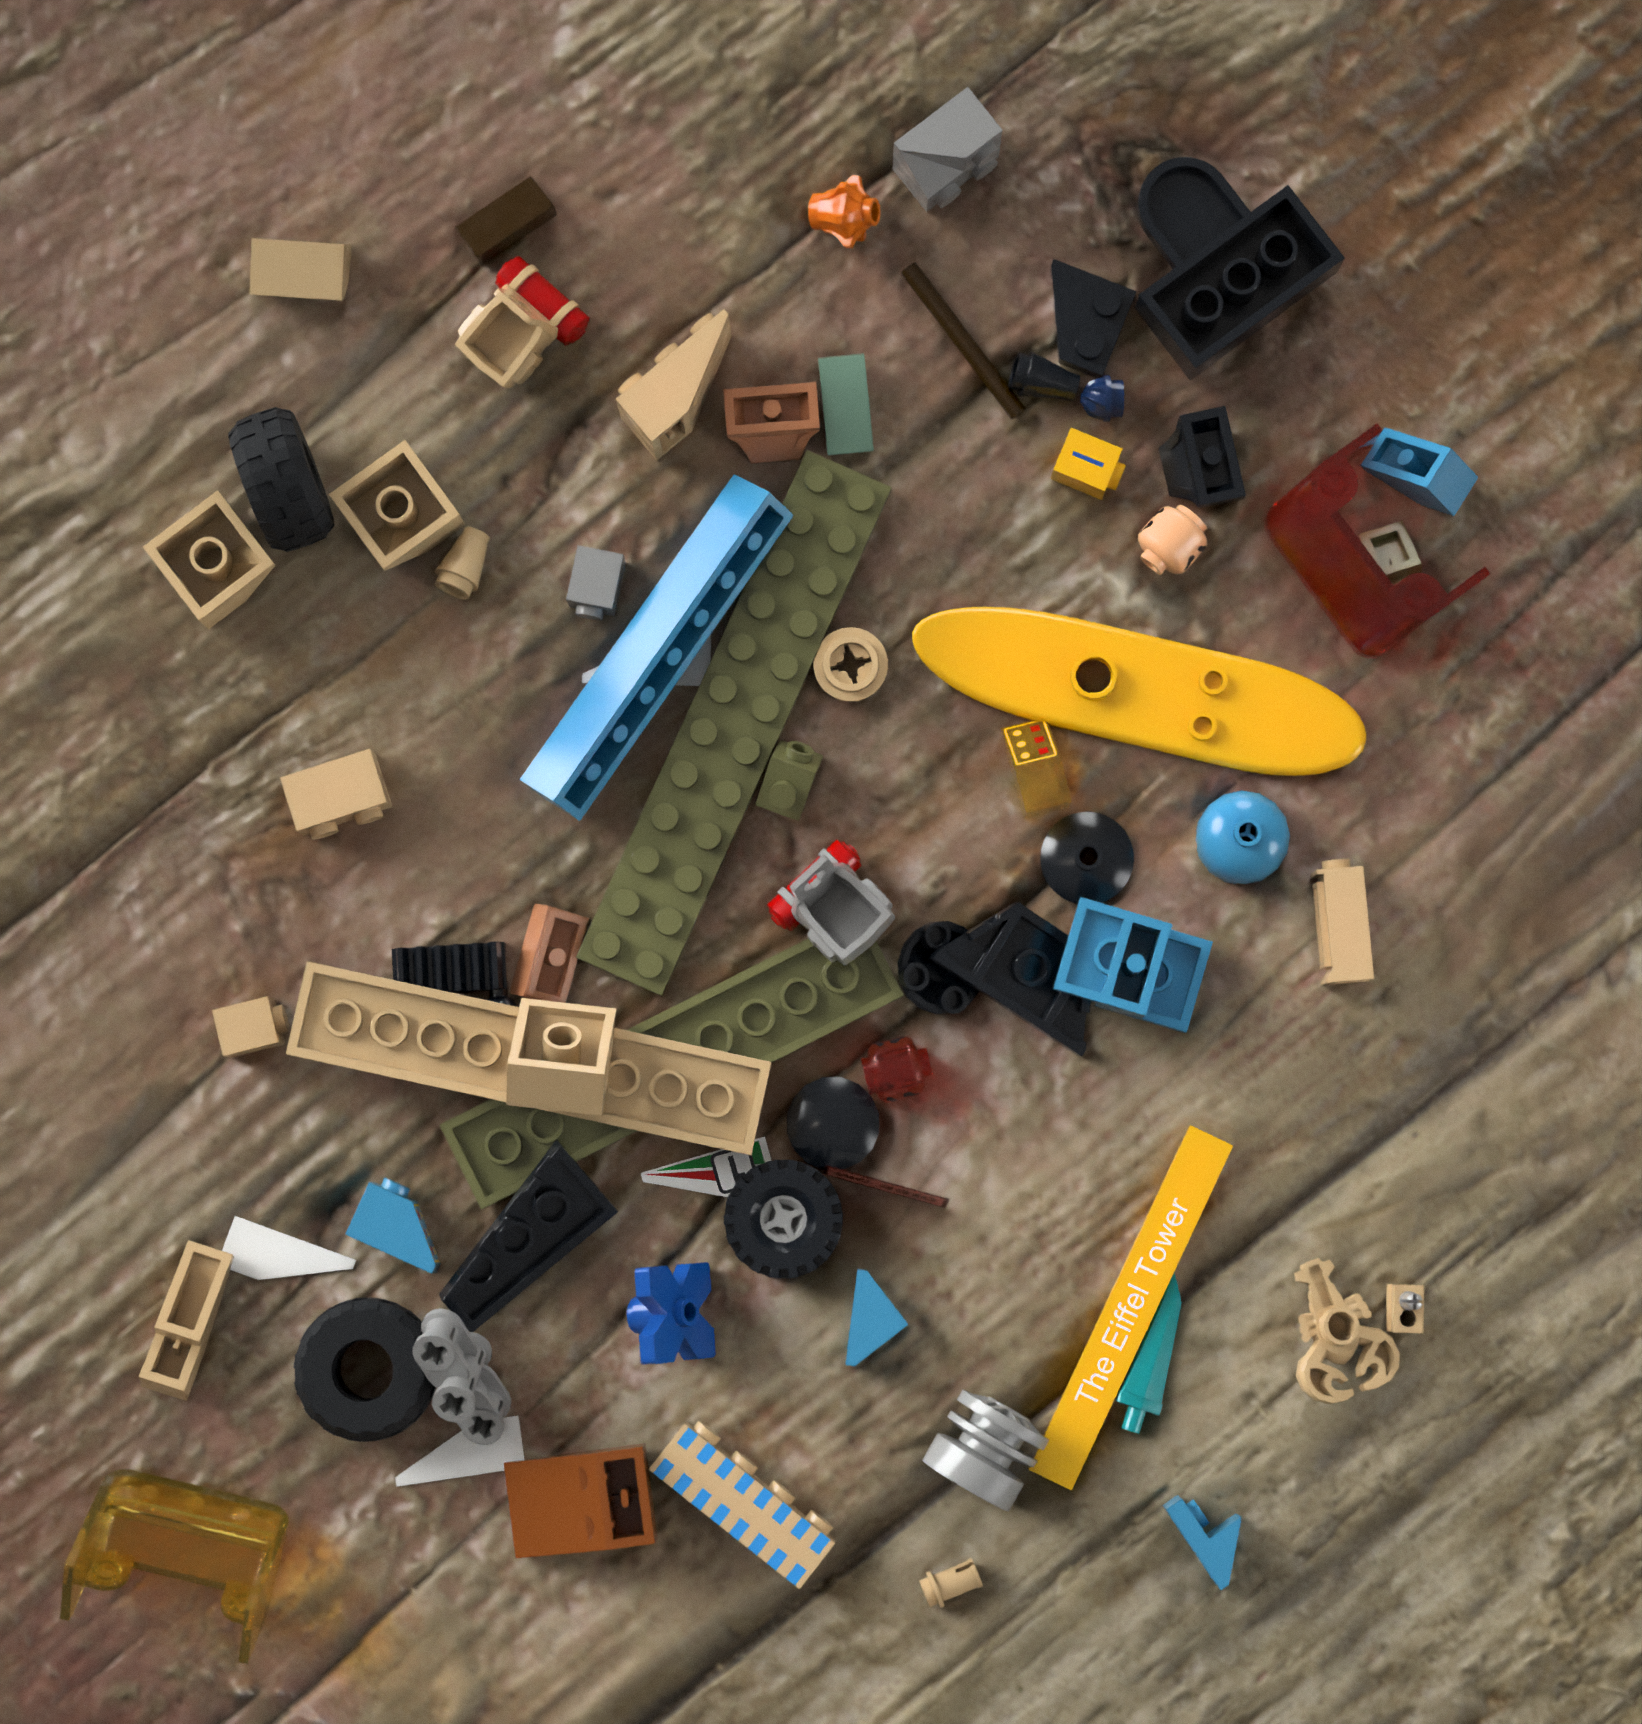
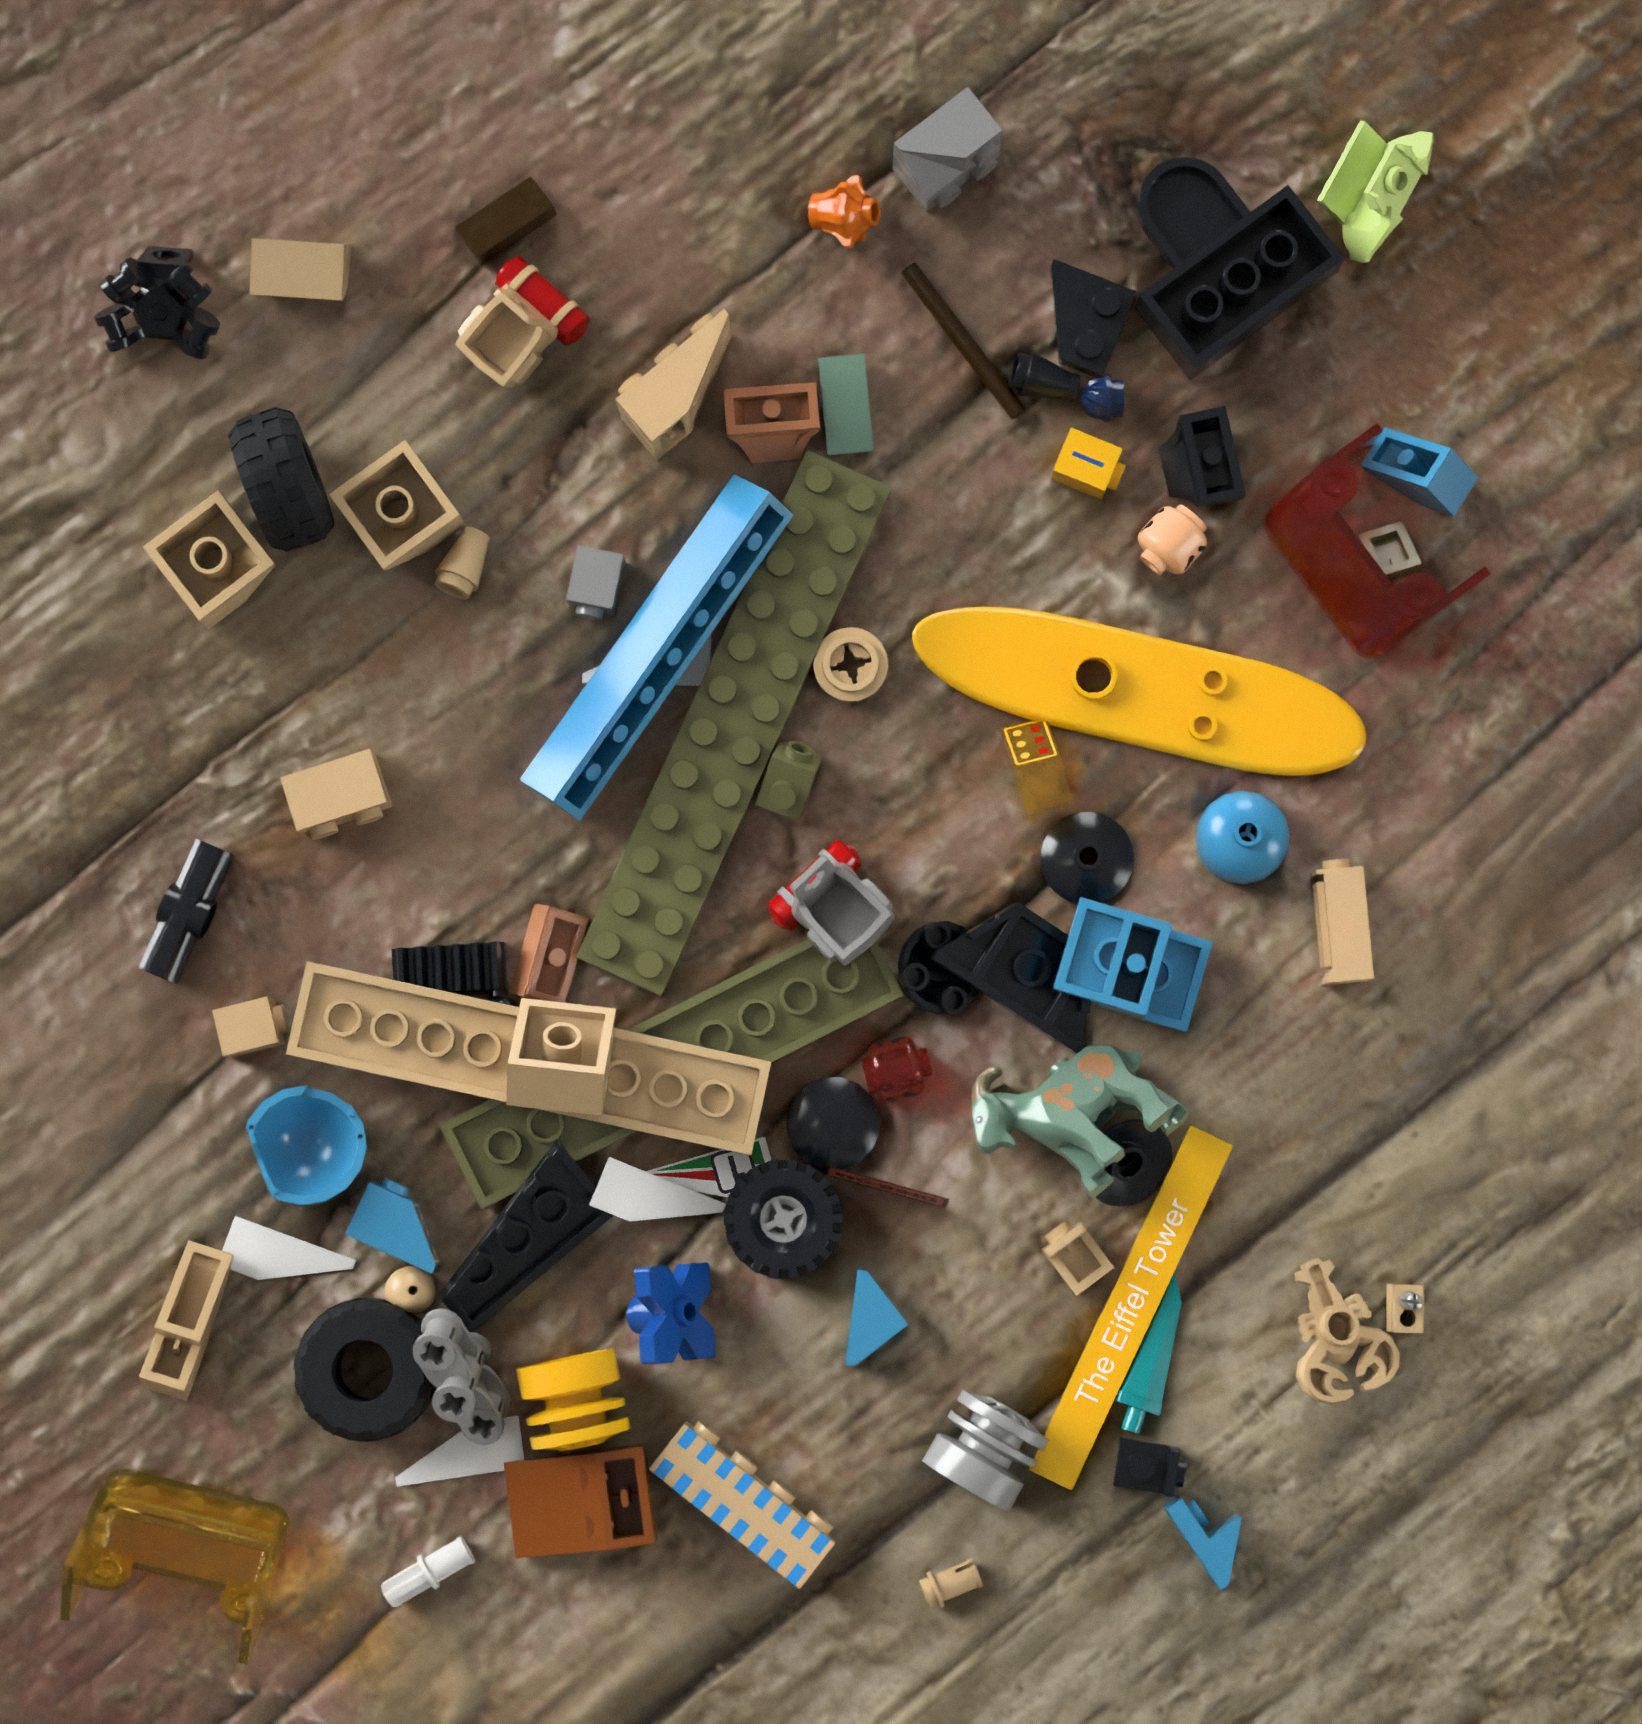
(162, 304): none -> black piece
(186, 911): none -> black piece
(306, 1145): none -> dark azure cylinder
(399, 1283): none -> tan piece
(427, 1572): none -> white axle
(573, 1399): none -> yellow wheel
(644, 1196): none -> white sticker
(1073, 1108): none -> sand green animal
(1076, 1256): none -> tan bracket
(1142, 1168): none -> black dish
(1149, 1466): none -> black bracket
(1373, 186): none -> yellowish green piece

